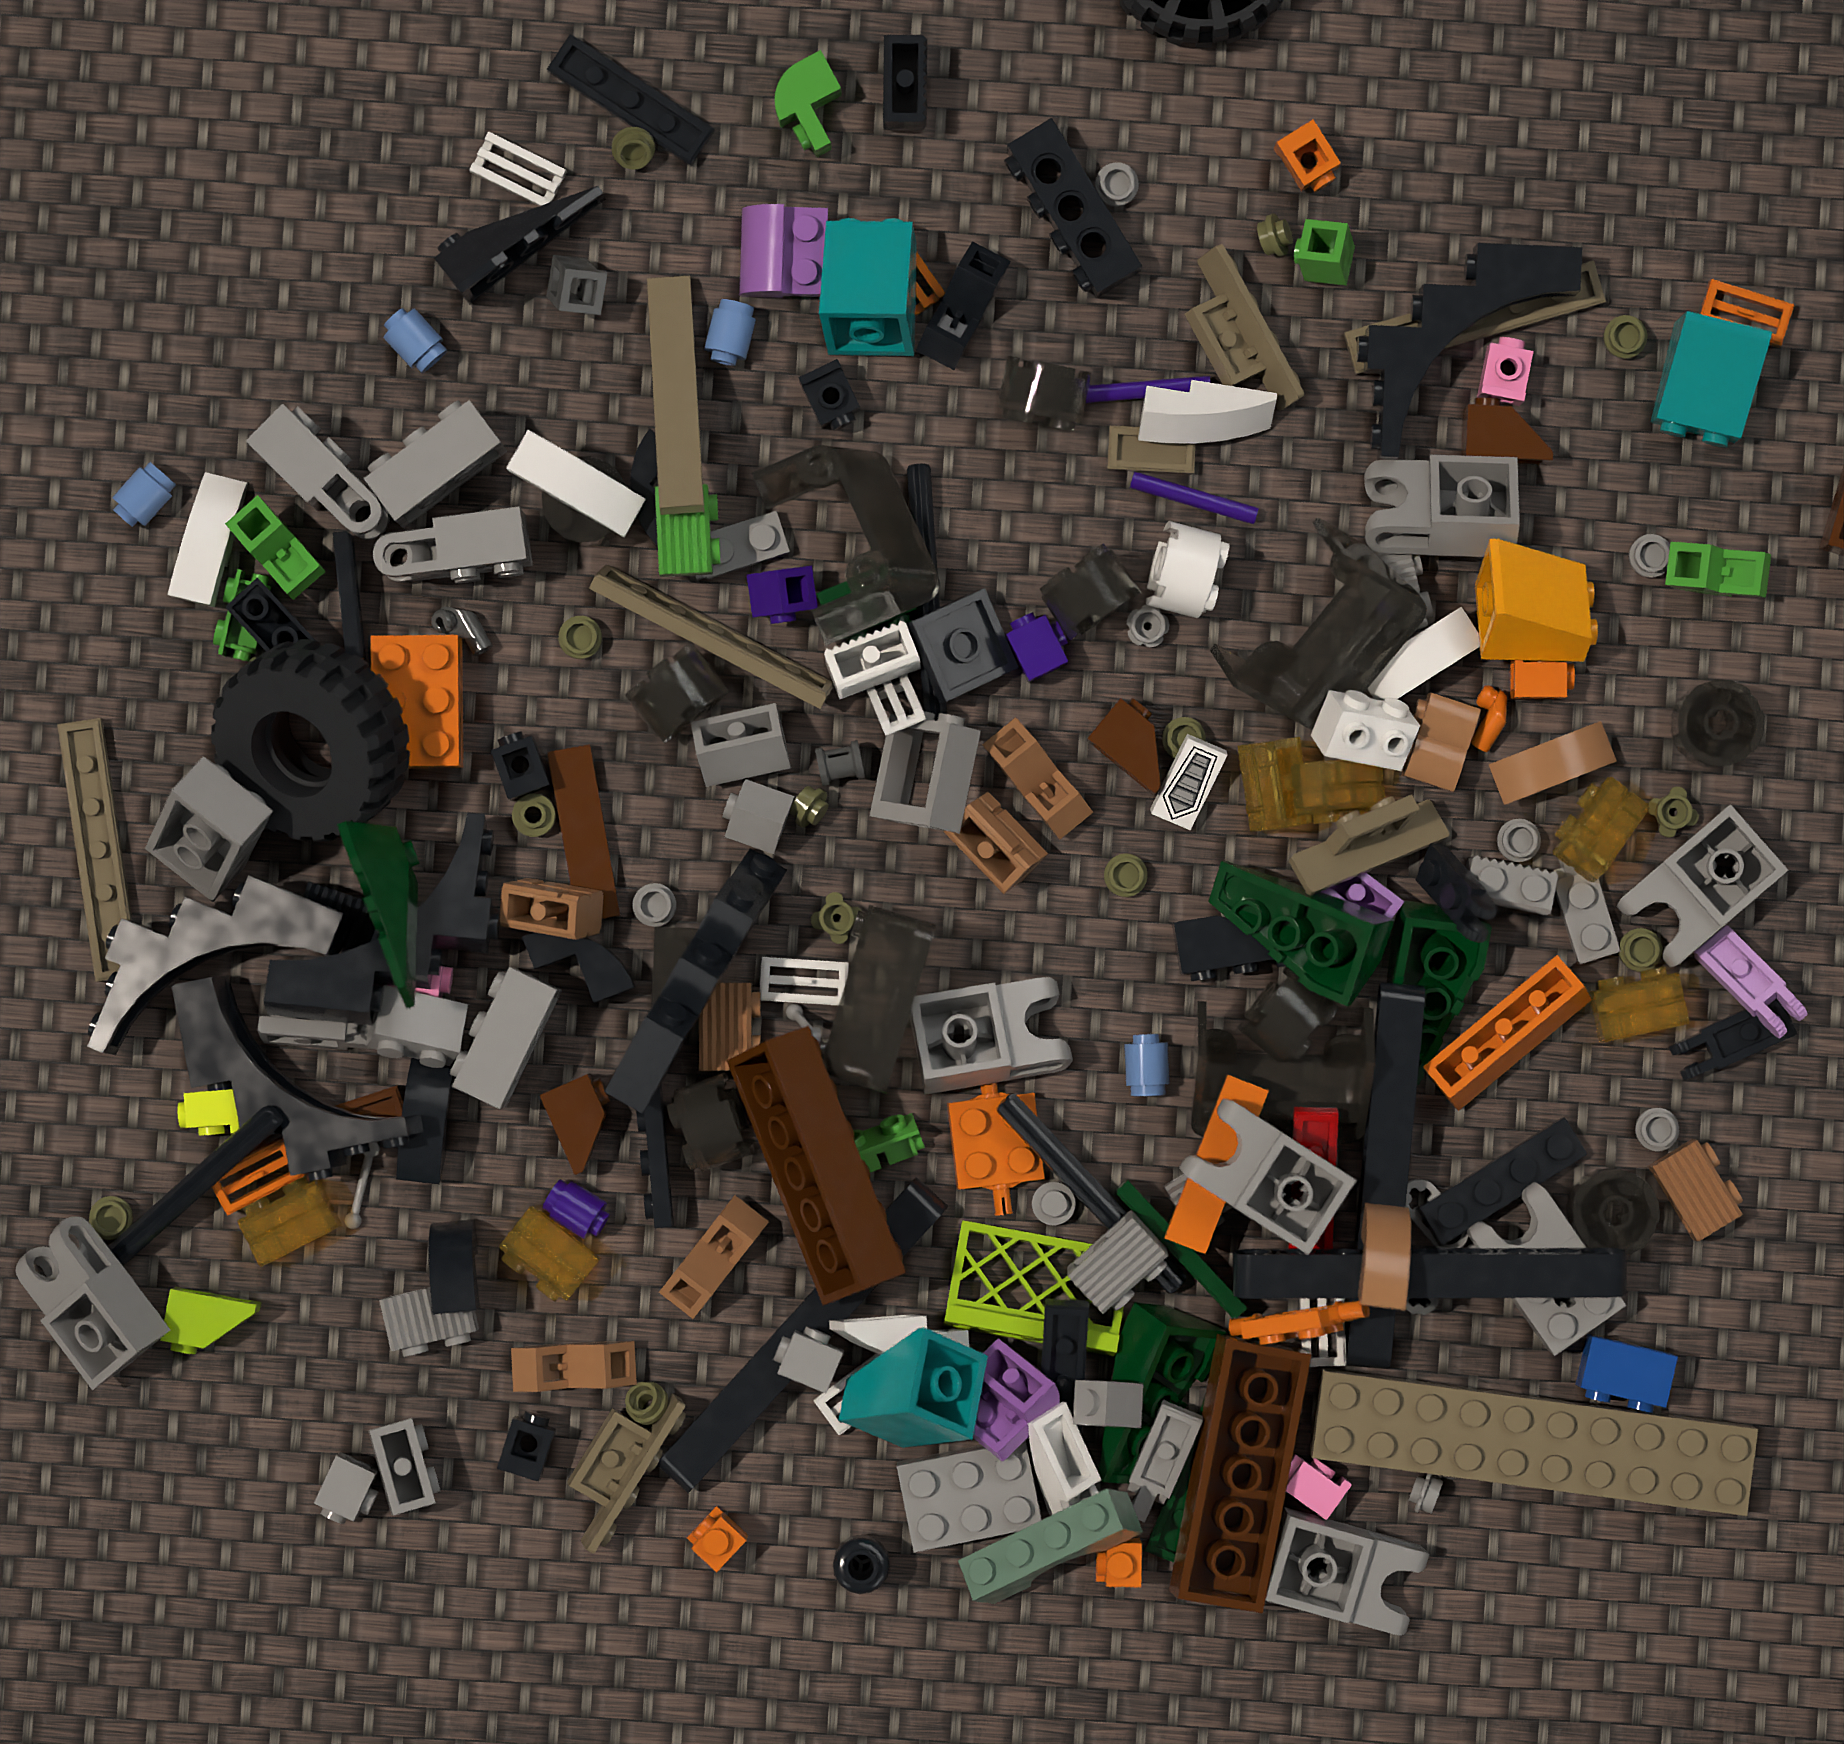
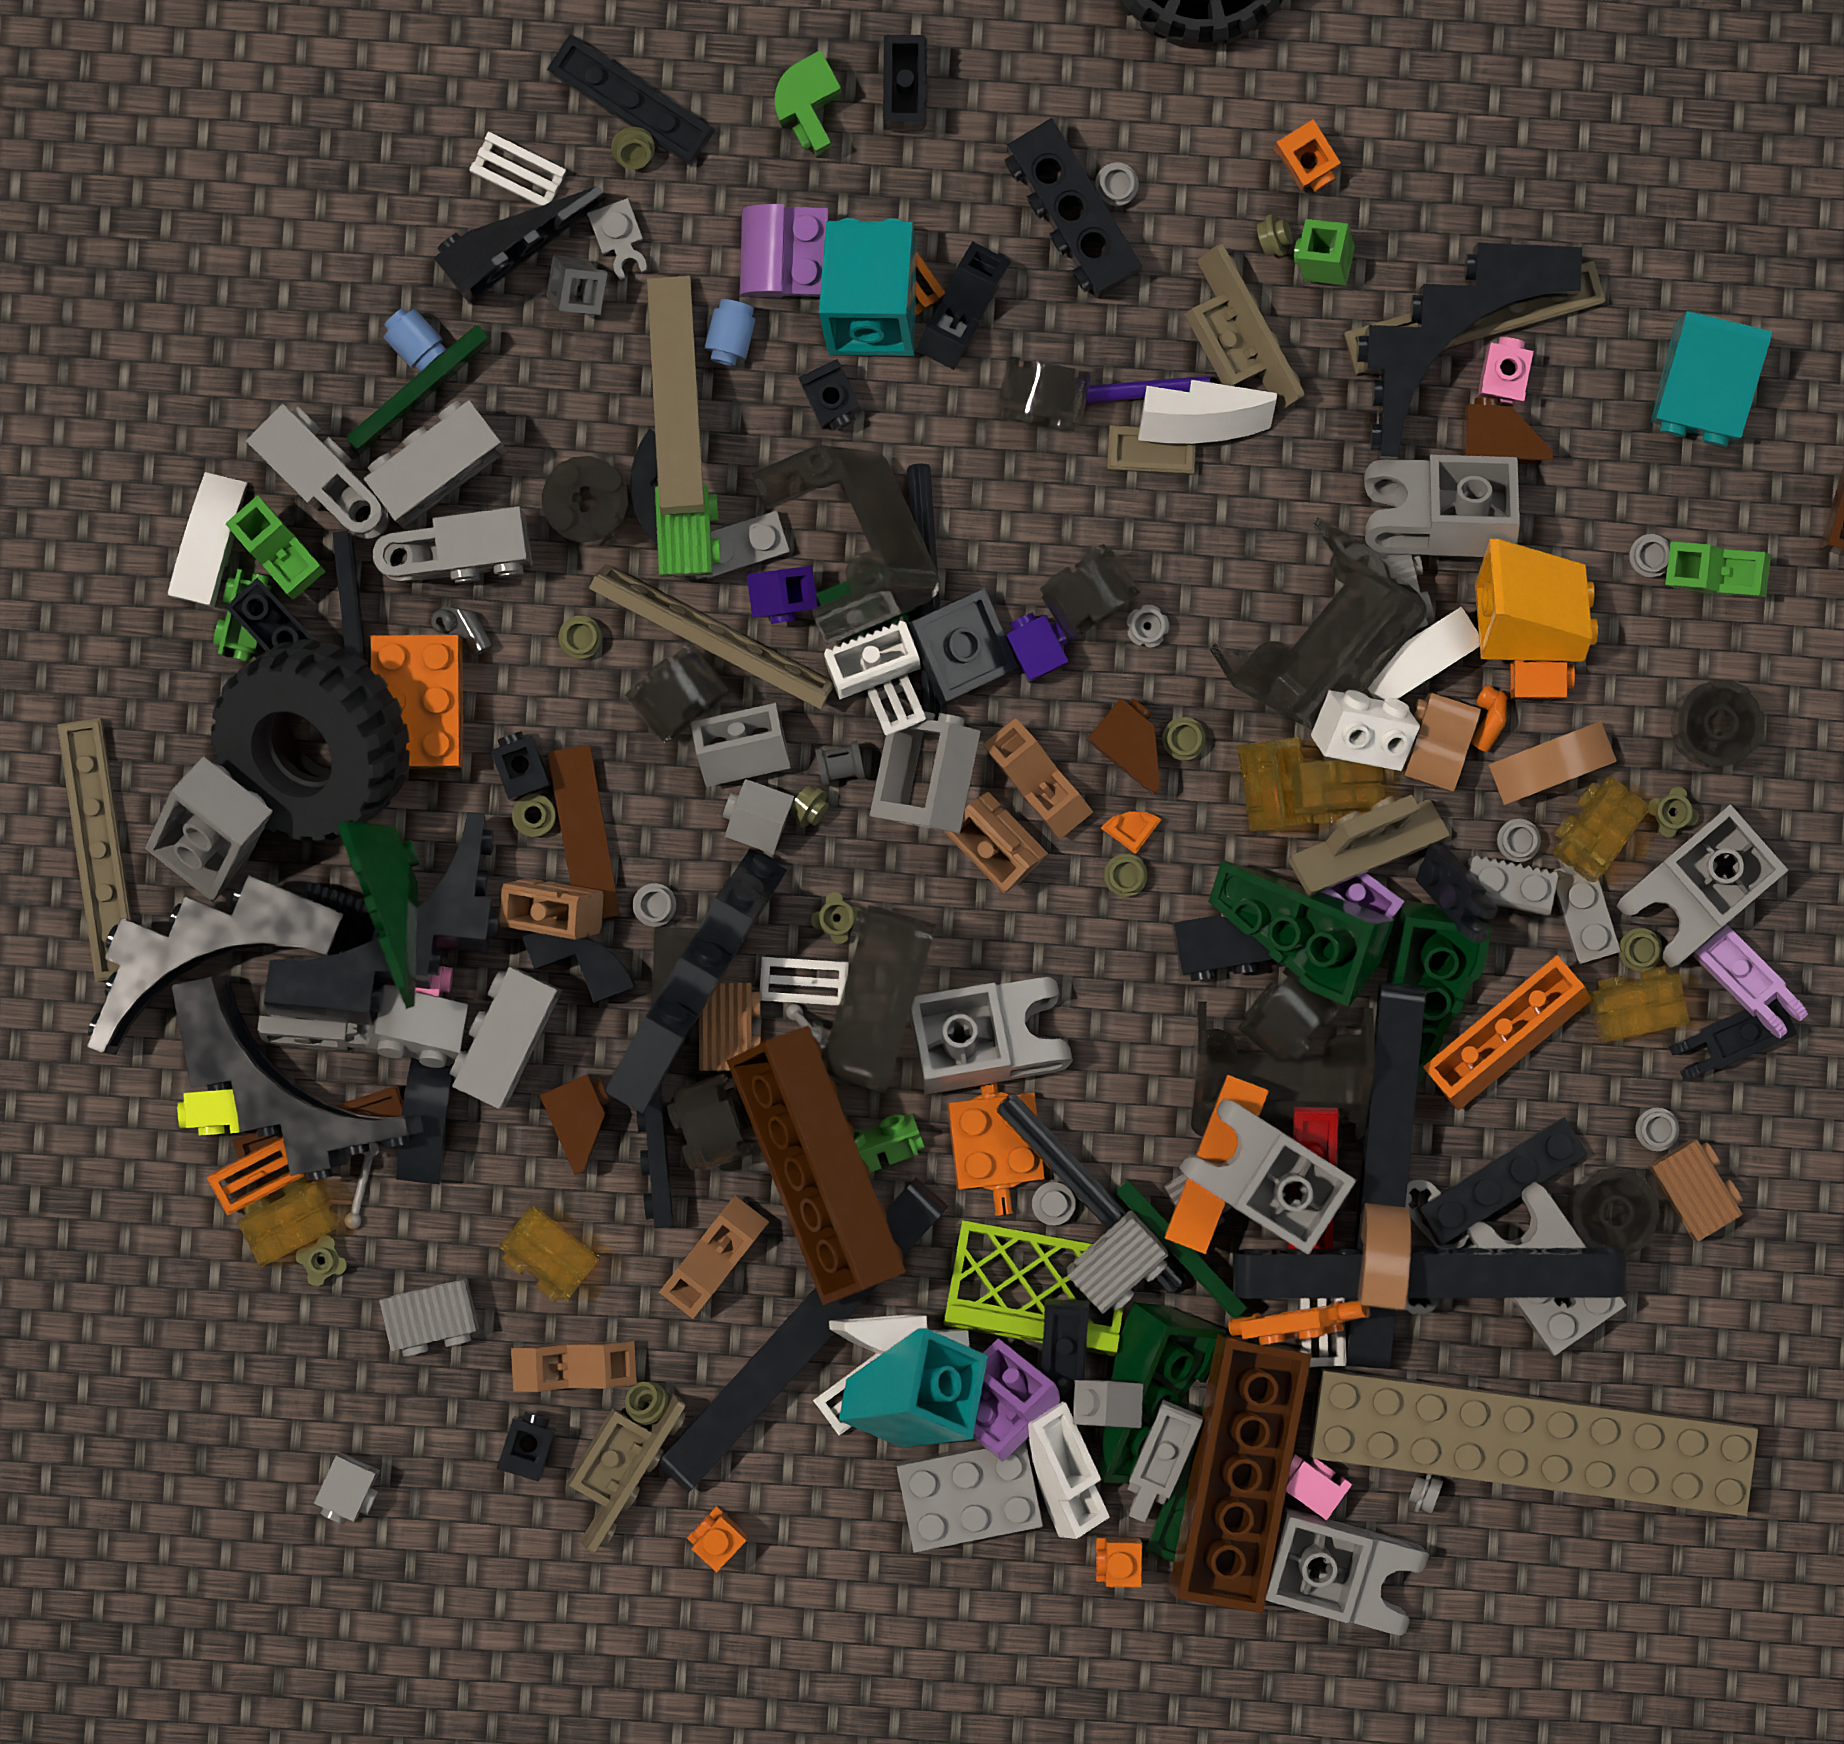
(90, 1302): light grey brick -> none
(111, 1217): olive plate -> none
(143, 495): medium blue brick -> none
(196, 1183): black axle -> none
(203, 1318): lime slope -> none
(333, 1262): none -> olive plate
(402, 1466): light grey brick -> none
(418, 389): none -> dark green tile
(453, 1267): black brick -> none
(575, 483): white slope -> none
(576, 1209): dark purple brick -> none
(617, 232): none -> light grey plate
(808, 1358): light grey brick -> none
(861, 1580): black head -> none
(1070, 1533): sand green arch -> none
(1131, 828): none -> orange tile
(1146, 1065): medium blue brick -> none
(1186, 570): white brick -> none
(1188, 782): tile -> none
(1194, 497): dark purple bar -> none
(1625, 337): olive plate -> none
(1626, 1372): blue brick -> none
(1780, 324): orange tile -> none

